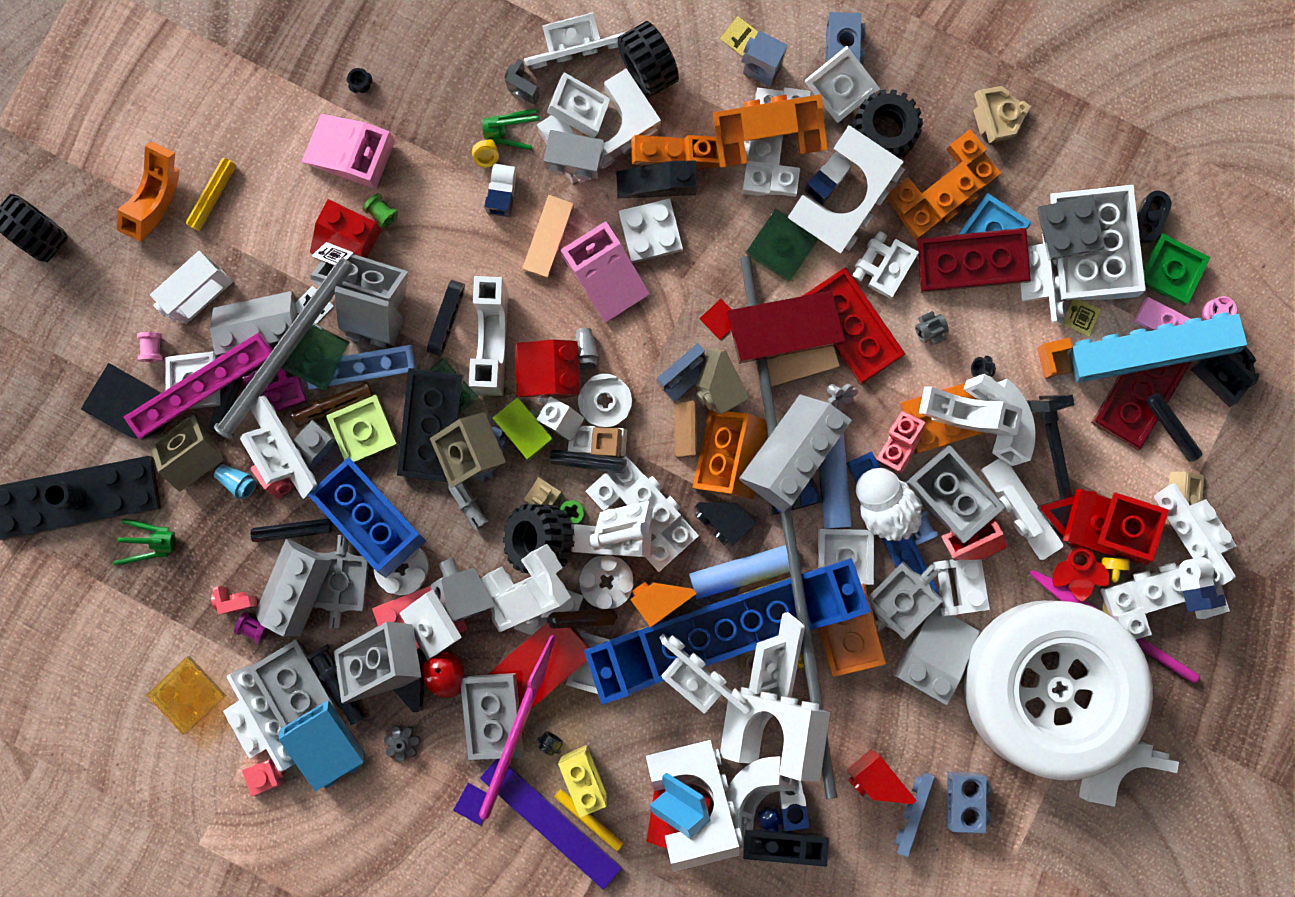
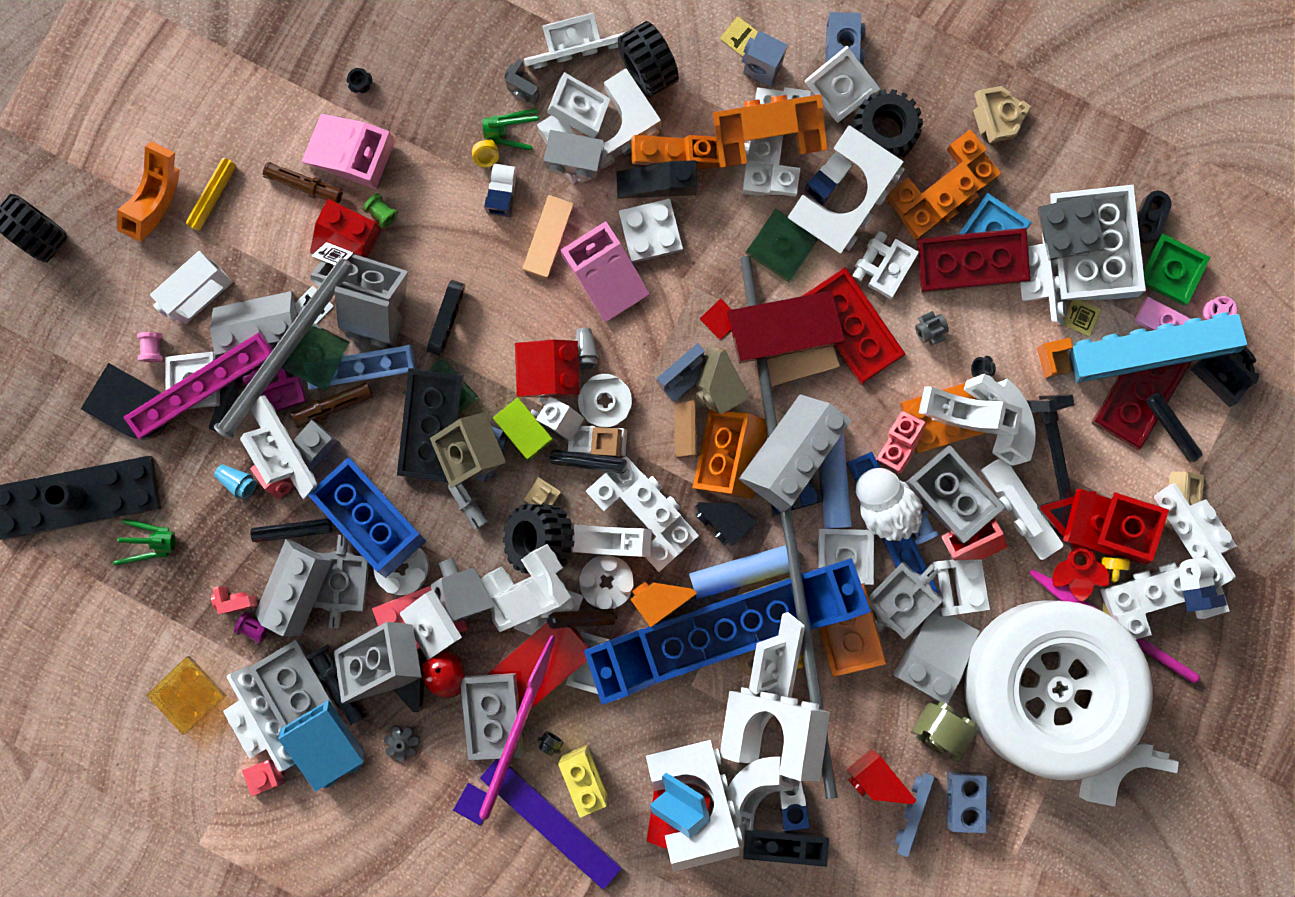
(186, 453): dark tan slope -> none
(312, 186): none -> reddish brown pin
(362, 429): yellowish green plate -> none
(488, 368): white arch -> none
(571, 504): bright green bush -> none
(589, 821): yellow bar -> none
(622, 524): white plate -> none
(695, 682): white bracket -> none
(769, 819): clear blue plate -> none
(841, 395): light grey plant -> none
(944, 731): none -> olive brick

